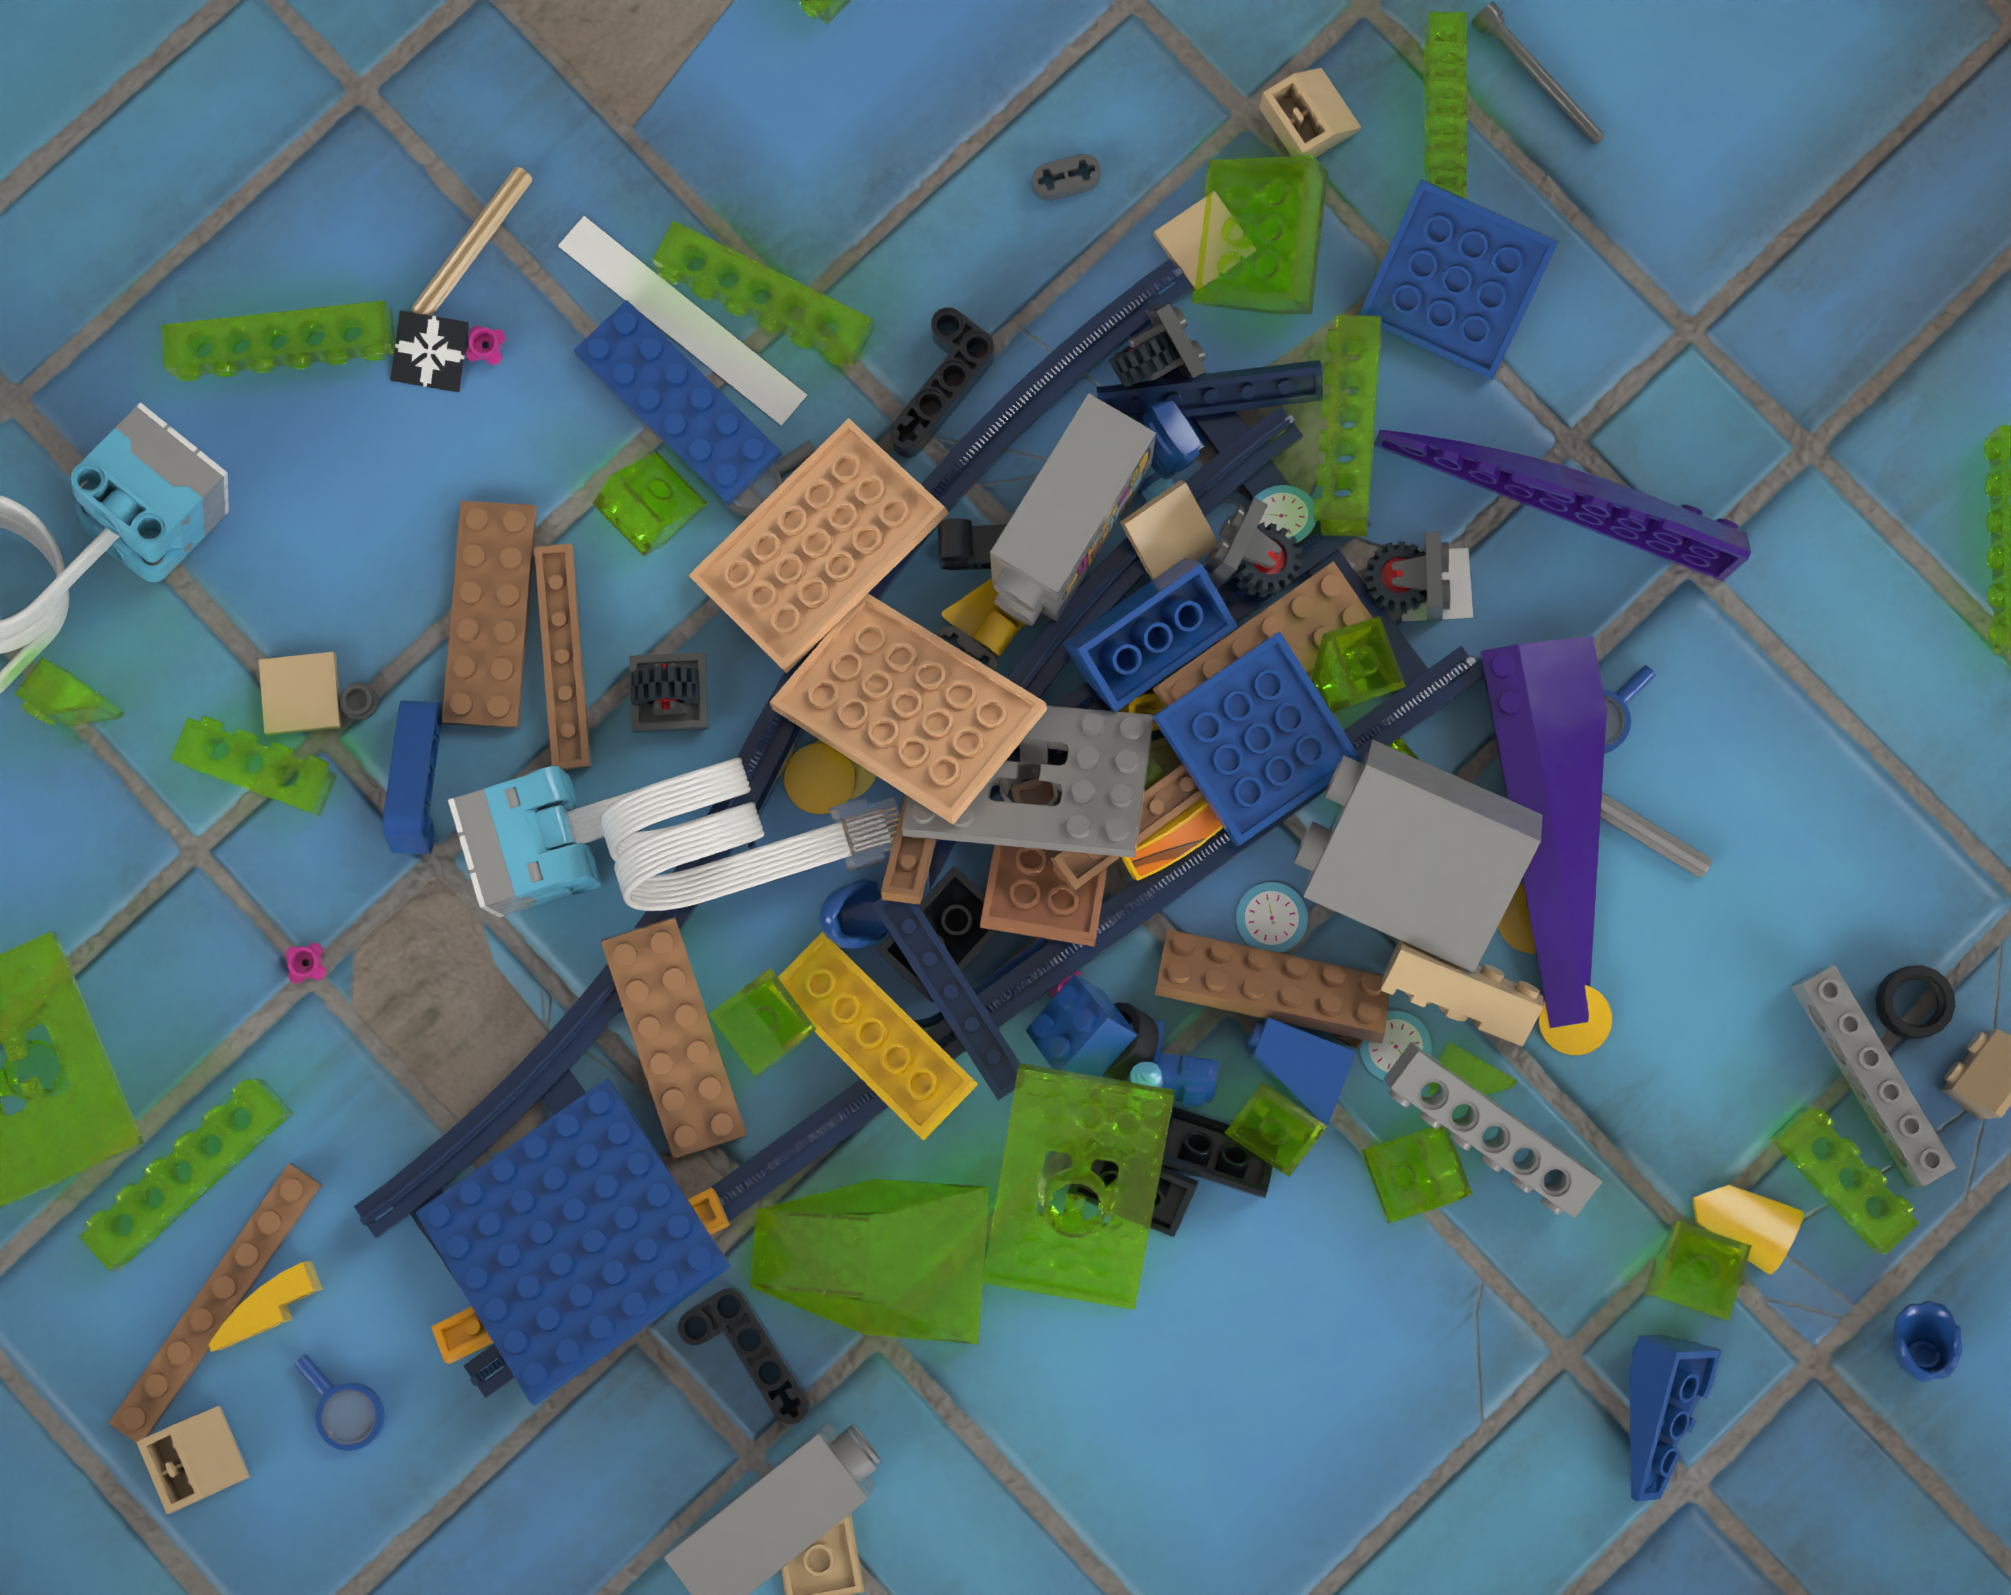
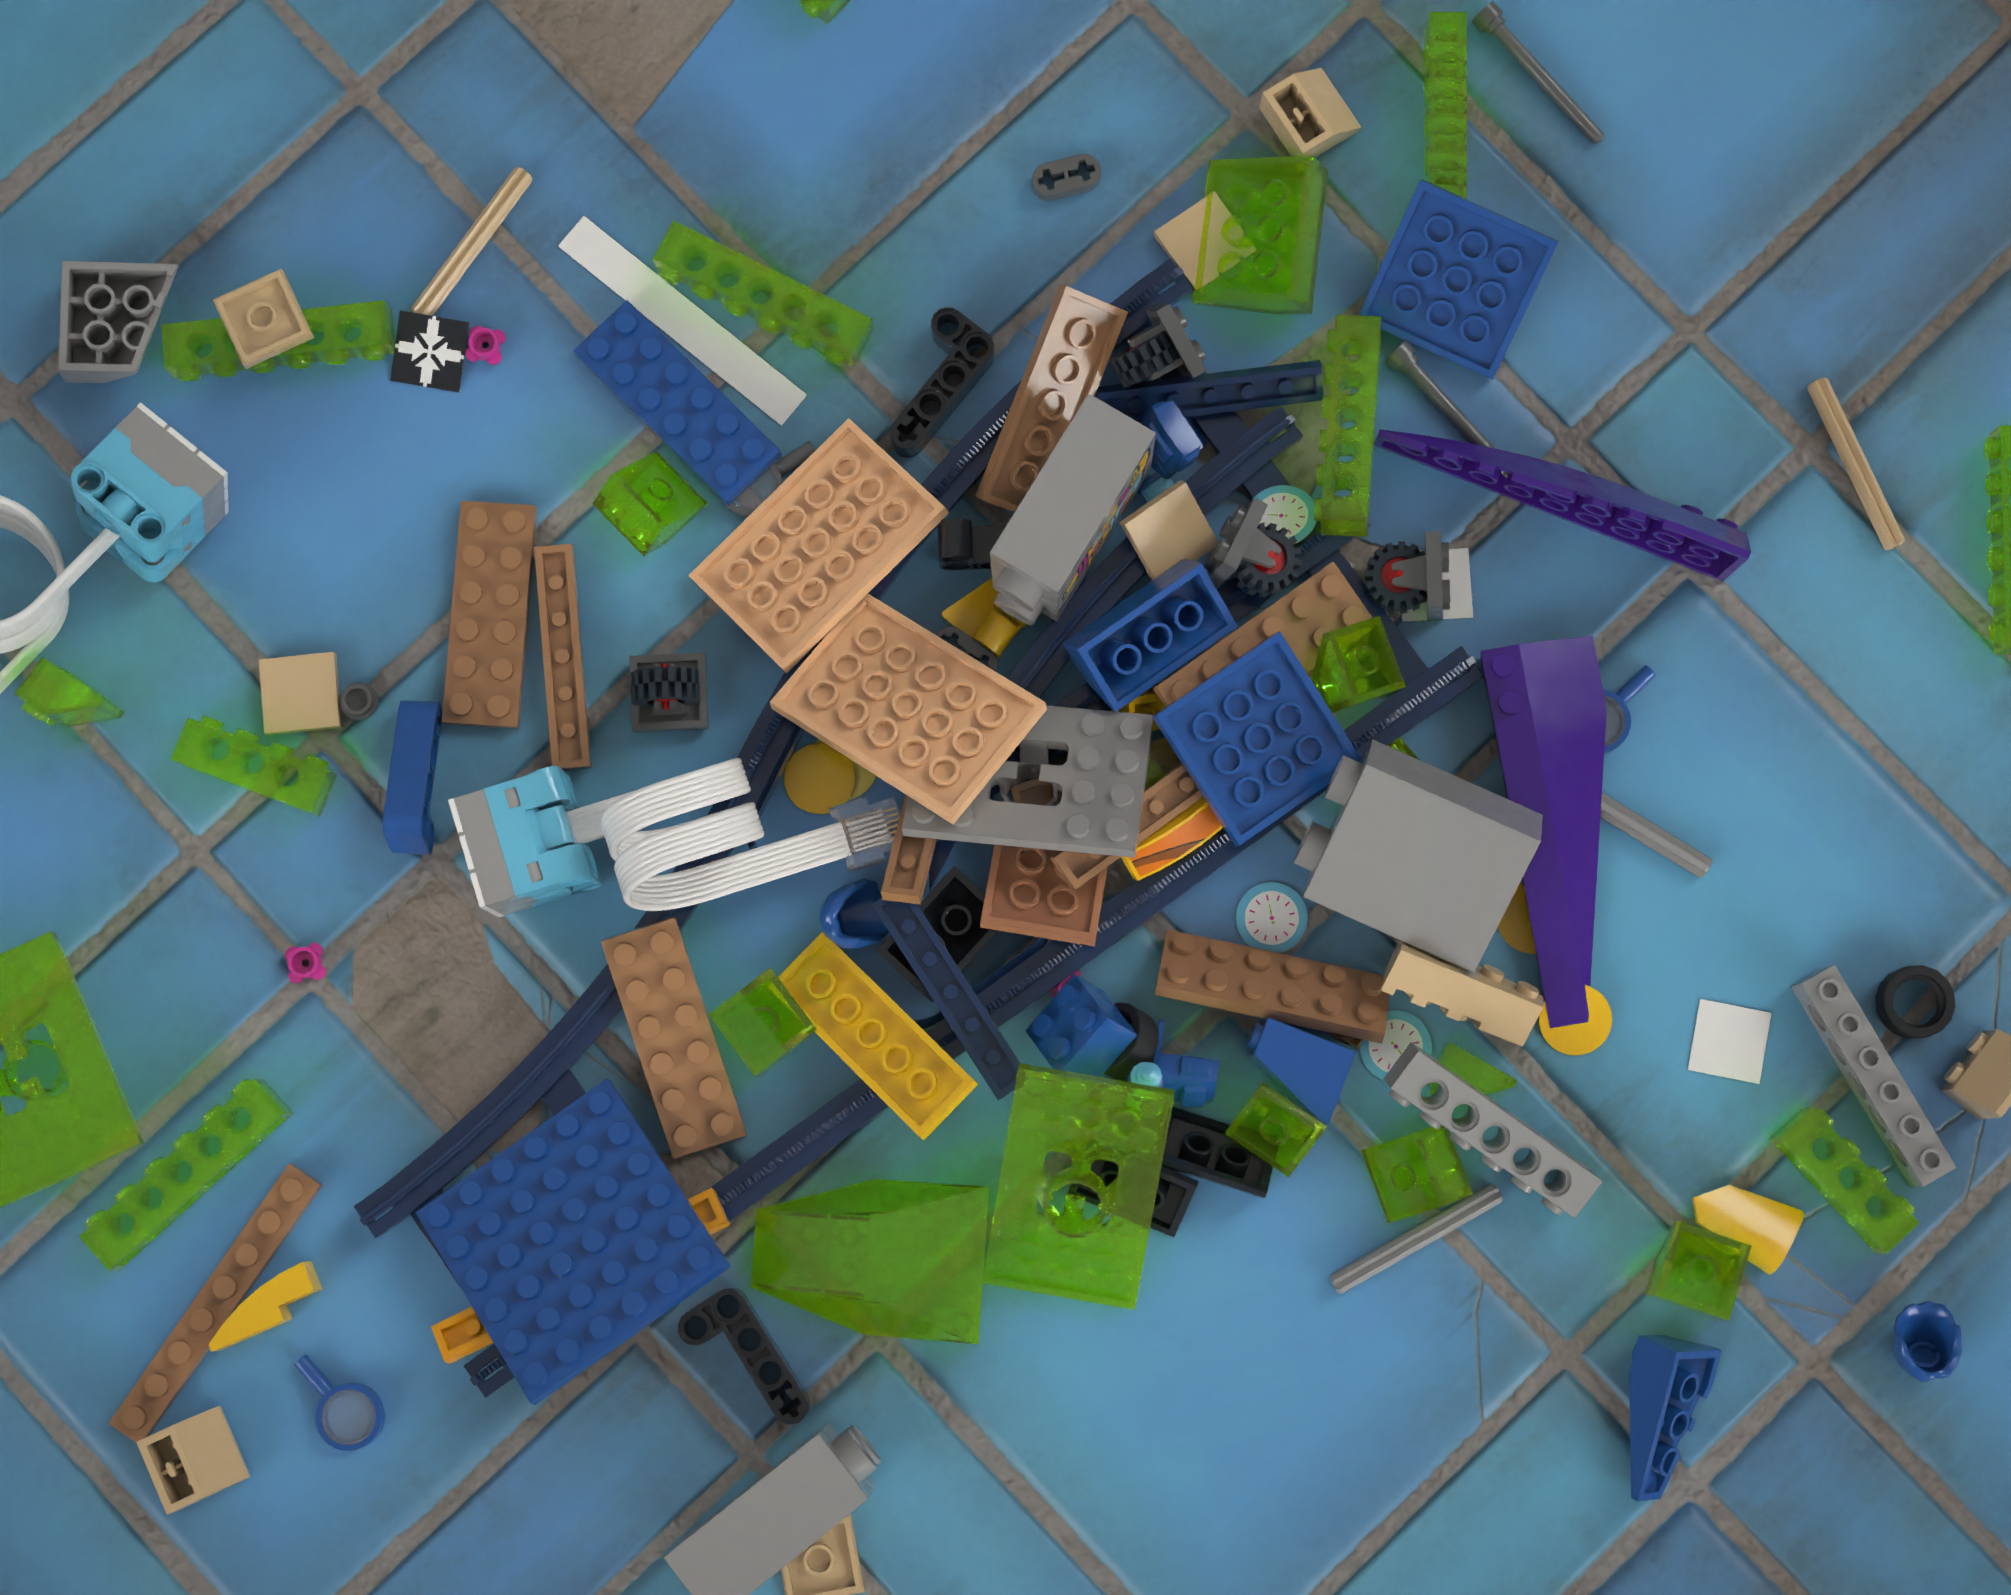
(108, 317): none -> light grey wedge
(263, 318): none -> tan tile
(1058, 377): none -> medium nougat plate
(1405, 361): none -> dark grey piece
(1416, 1238): none -> light grey axle
(1729, 1041): none -> white sticker
(1856, 464): none -> tan axle

